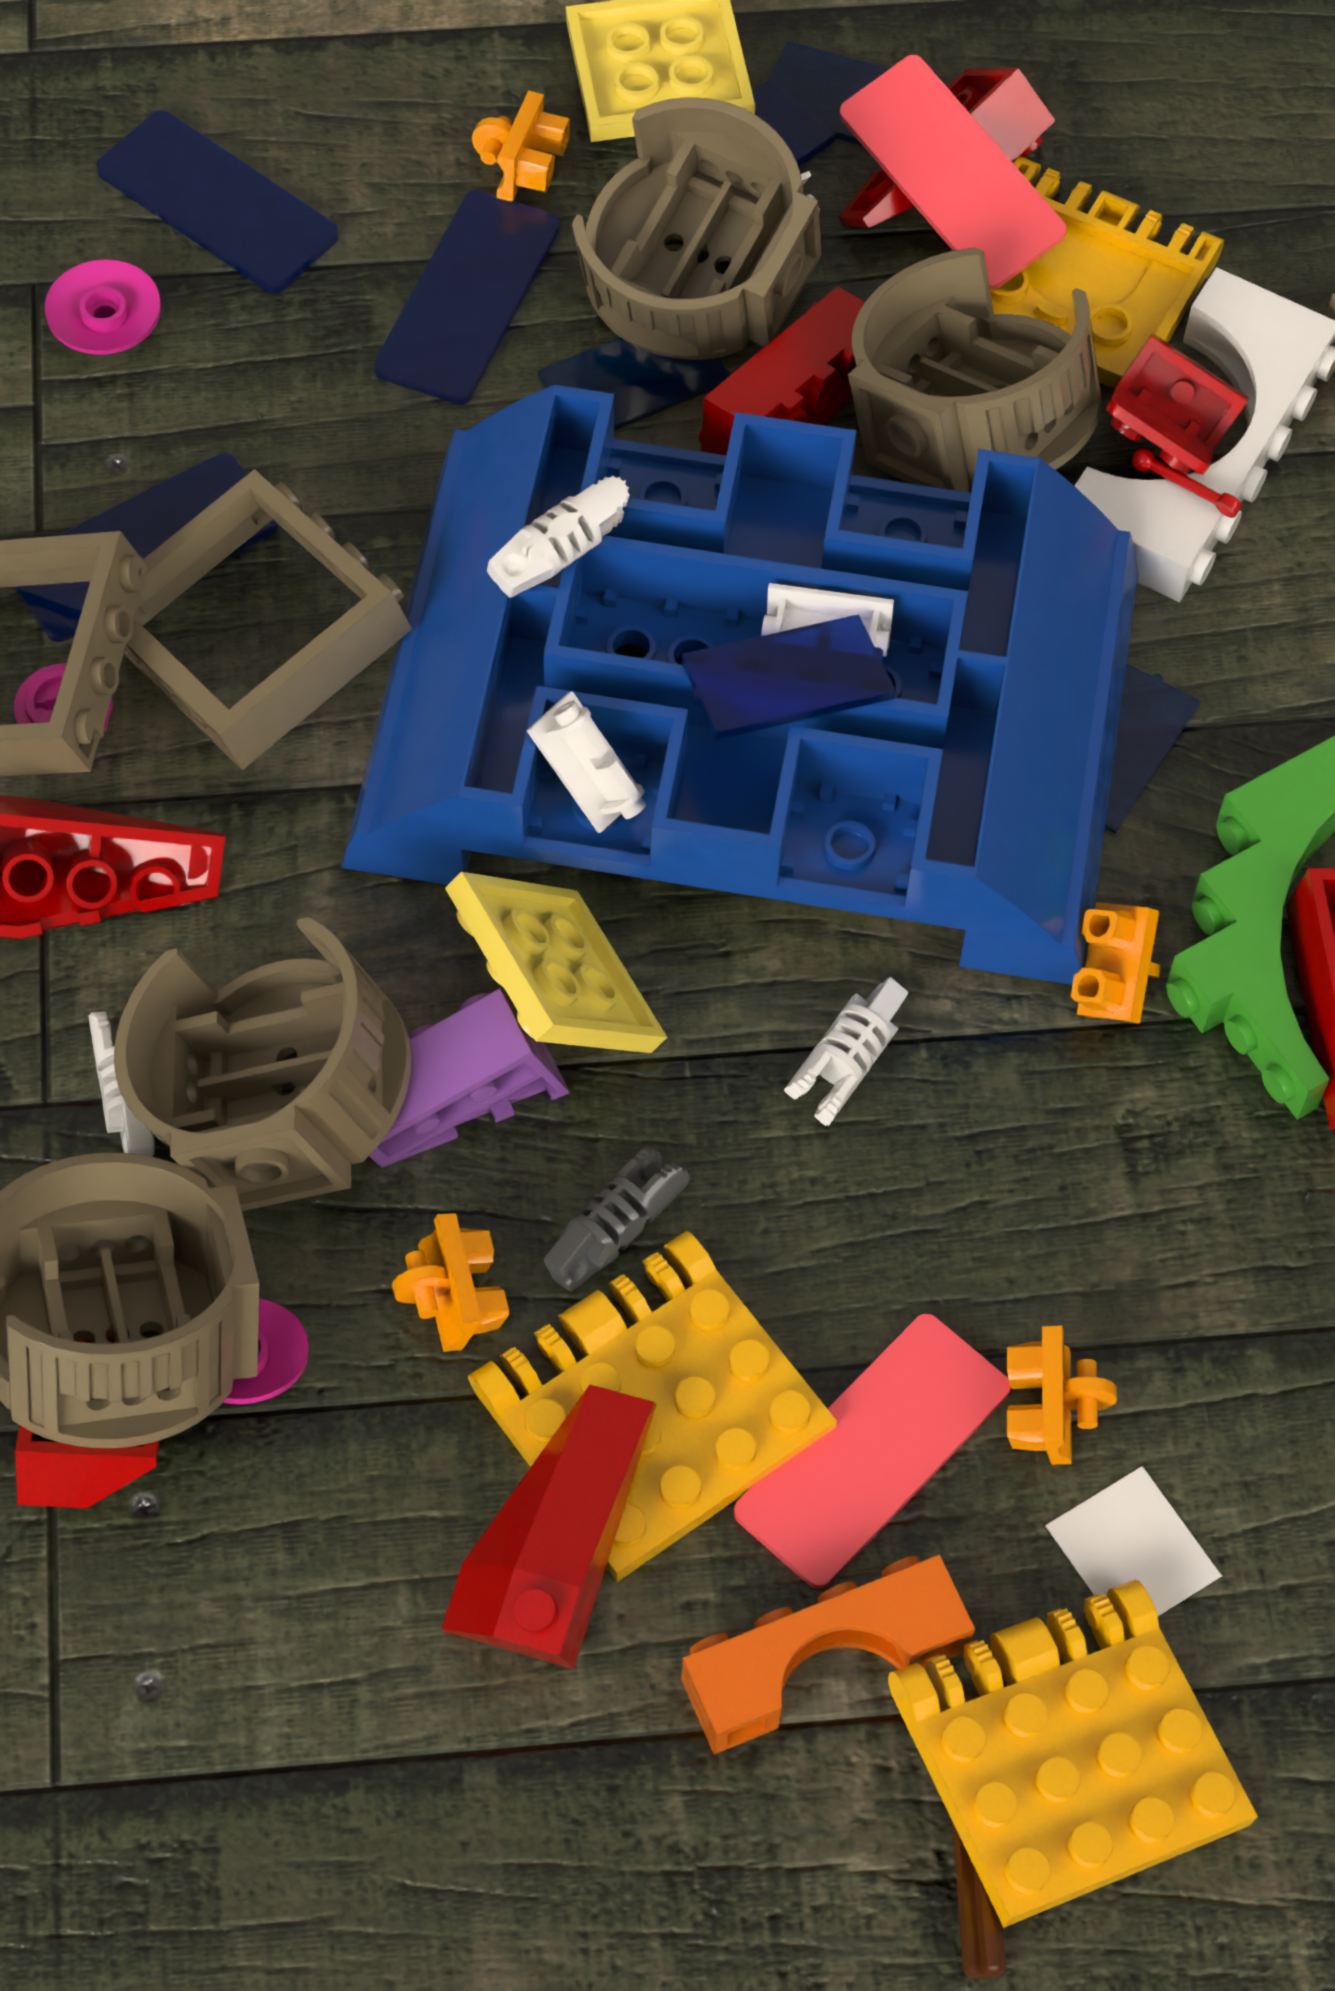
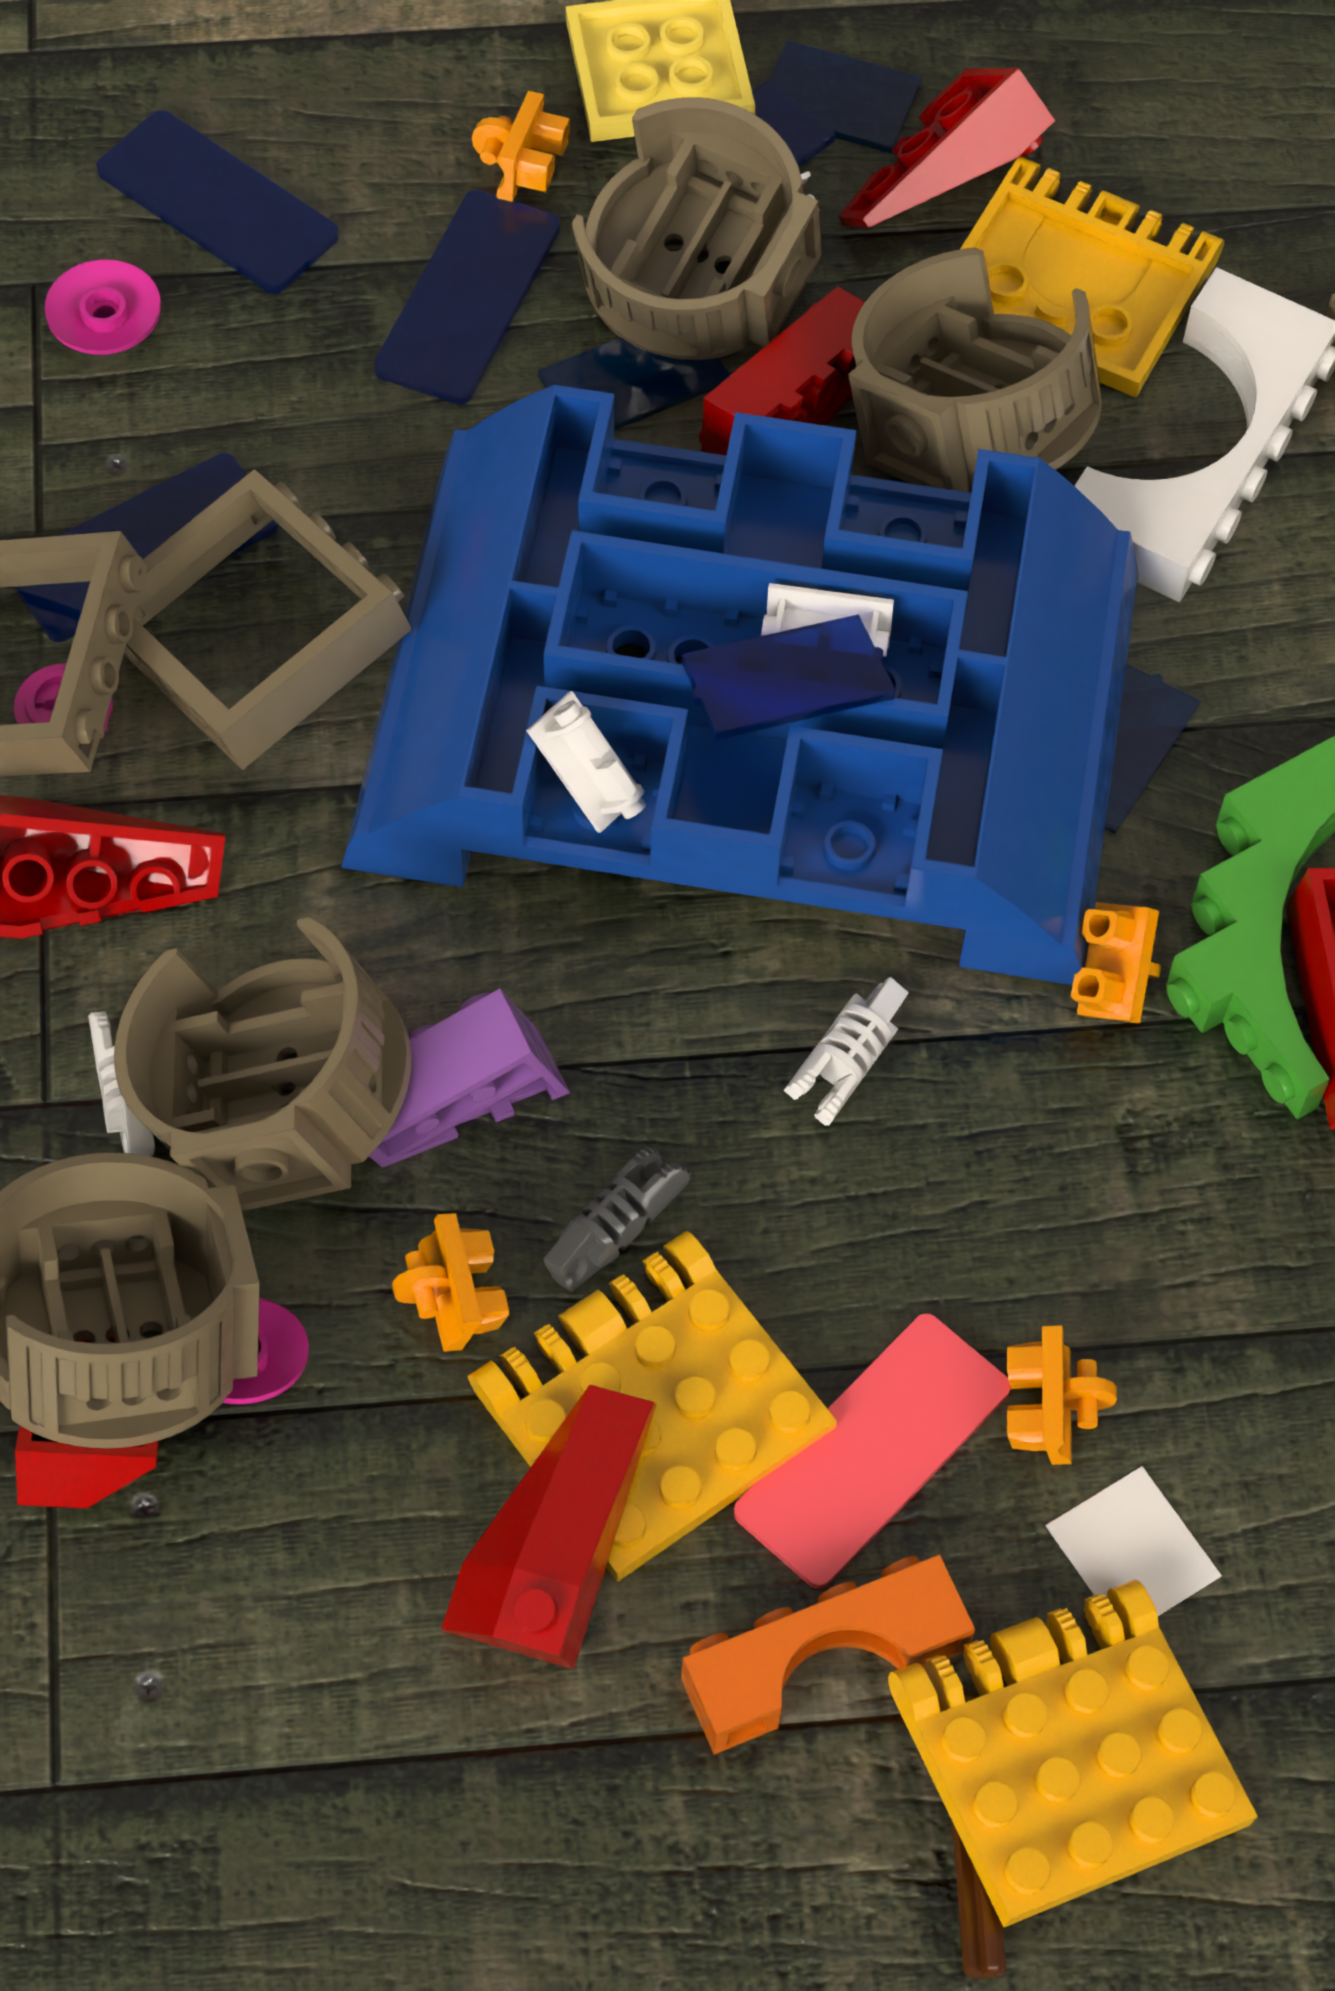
(554, 964): light yellow plate -> none
(559, 536): white hinge -> none
(952, 169): coral piece -> none
(1174, 405): red bracket -> none
(1227, 504): red hinge -> none

